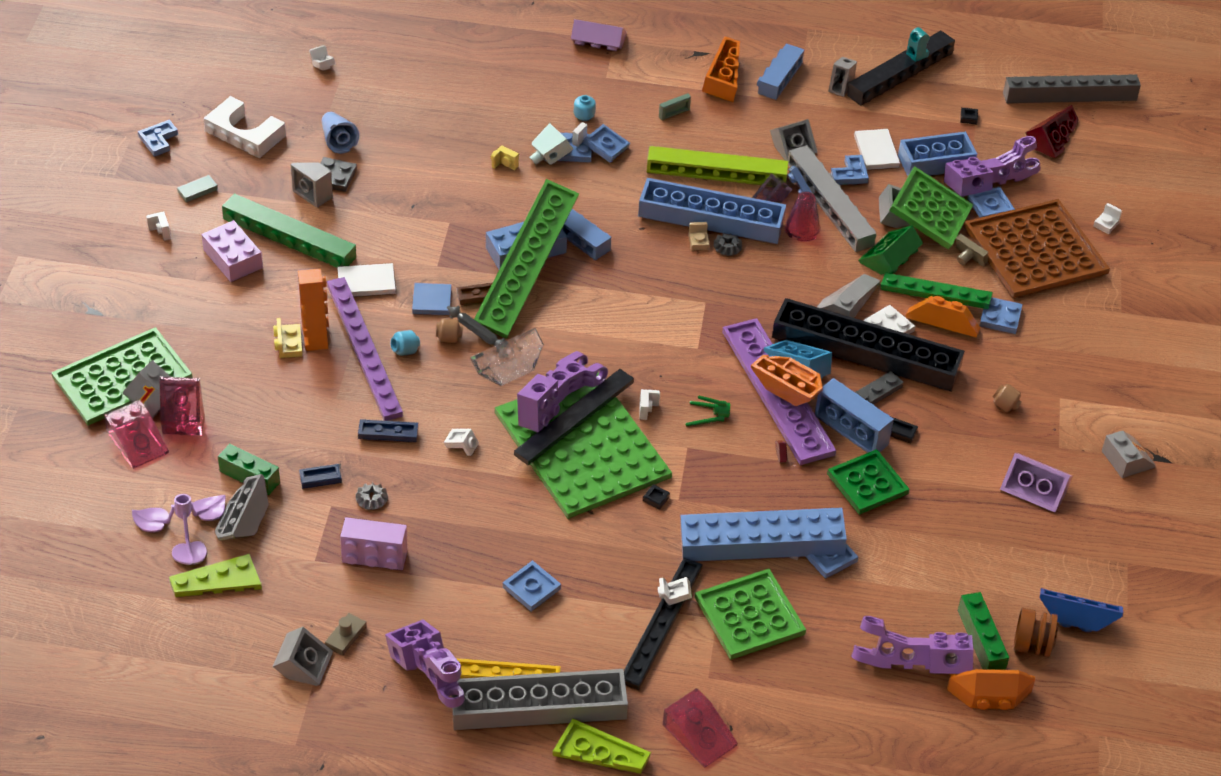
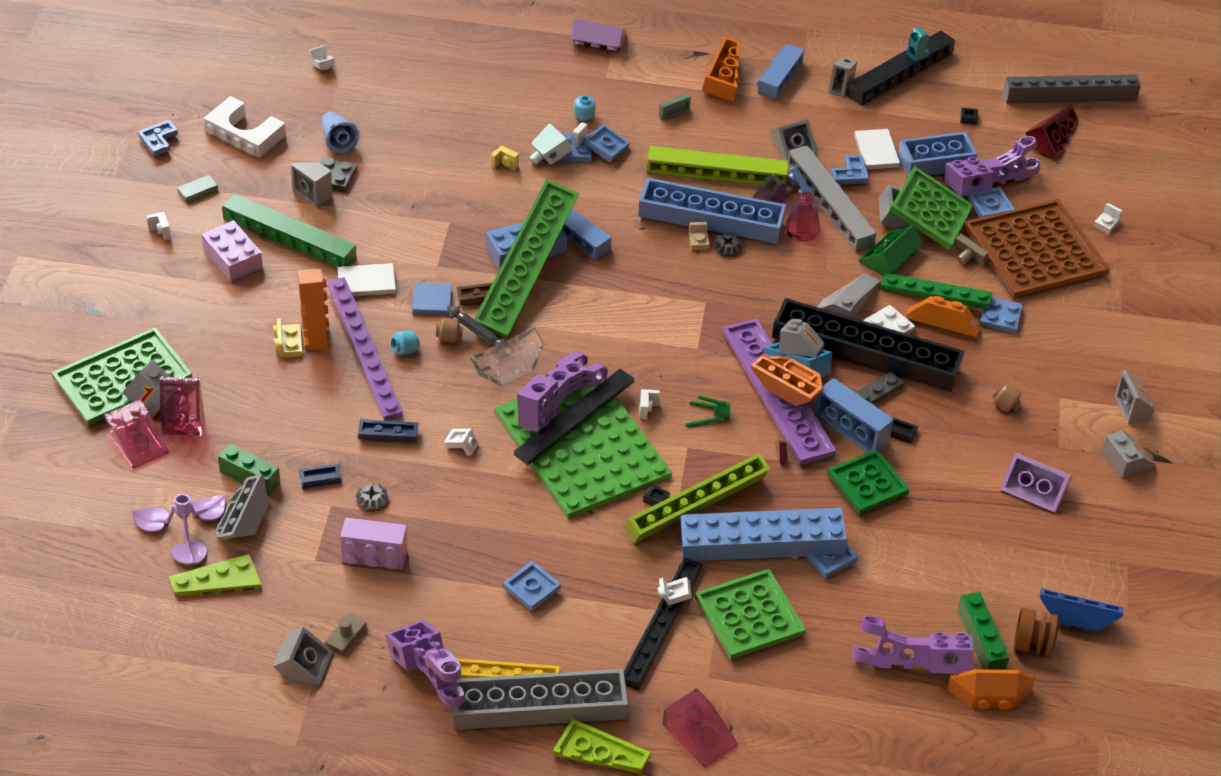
(696, 498): none -> lime brick
(800, 339): none -> light grey slope
(1133, 399): none -> light grey slope

